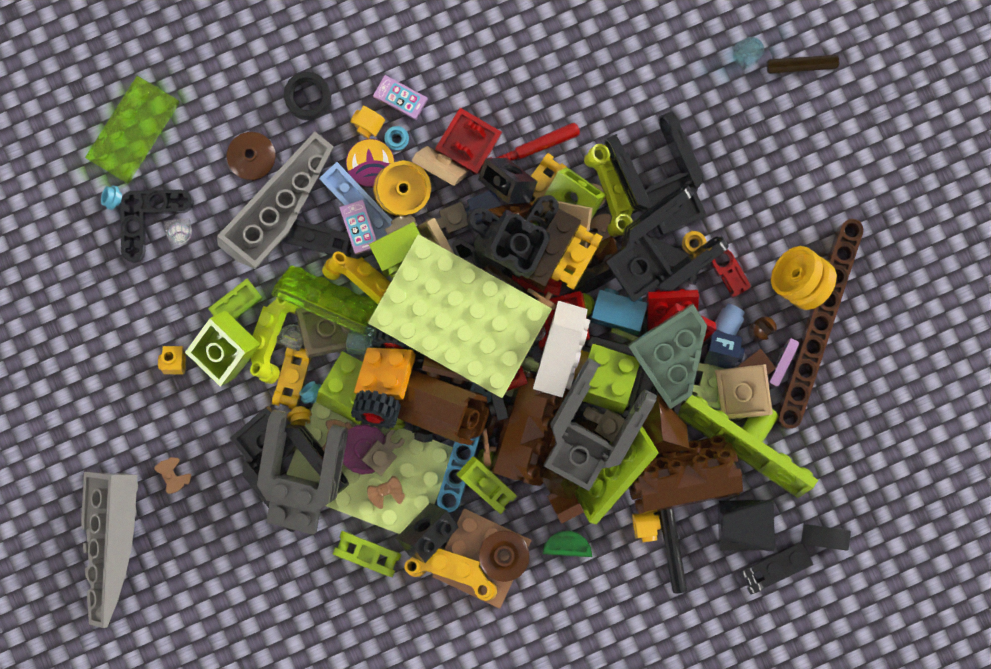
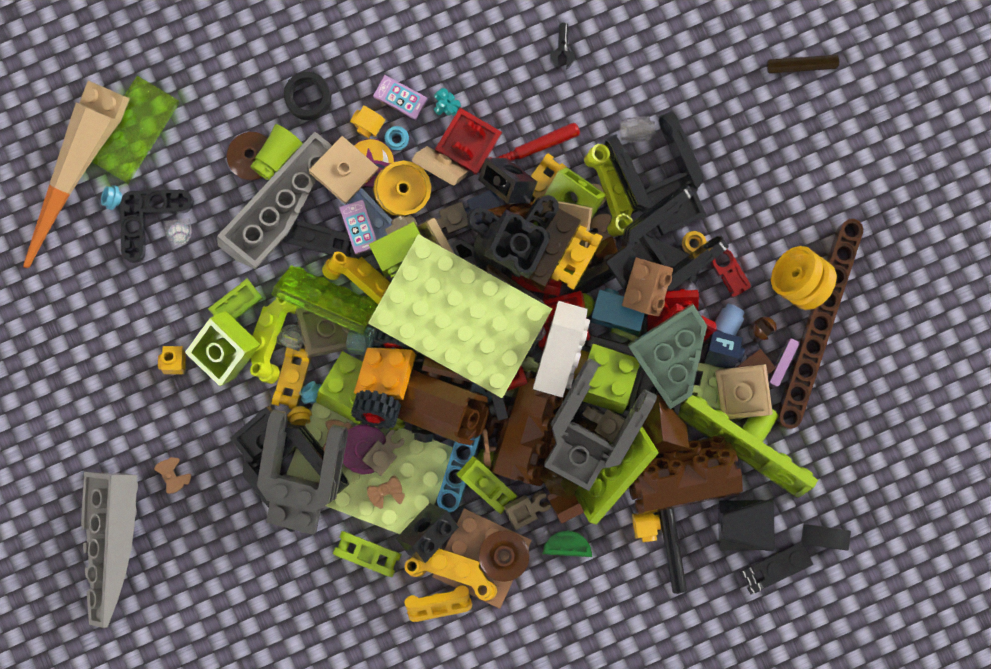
(87, 131): none -> tan plate
(275, 152): none -> lime plant
(343, 170): none -> tan plate
(438, 604): none -> yellow plate
(446, 103): none -> teal plant
(523, 510): none -> dark tan plate
(545, 300): medium nougat piece -> none
(562, 47): none -> black bar
(637, 129): none -> clear brick
(647, 287): none -> medium nougat bracket
(748, 52): clear light blue plate -> none

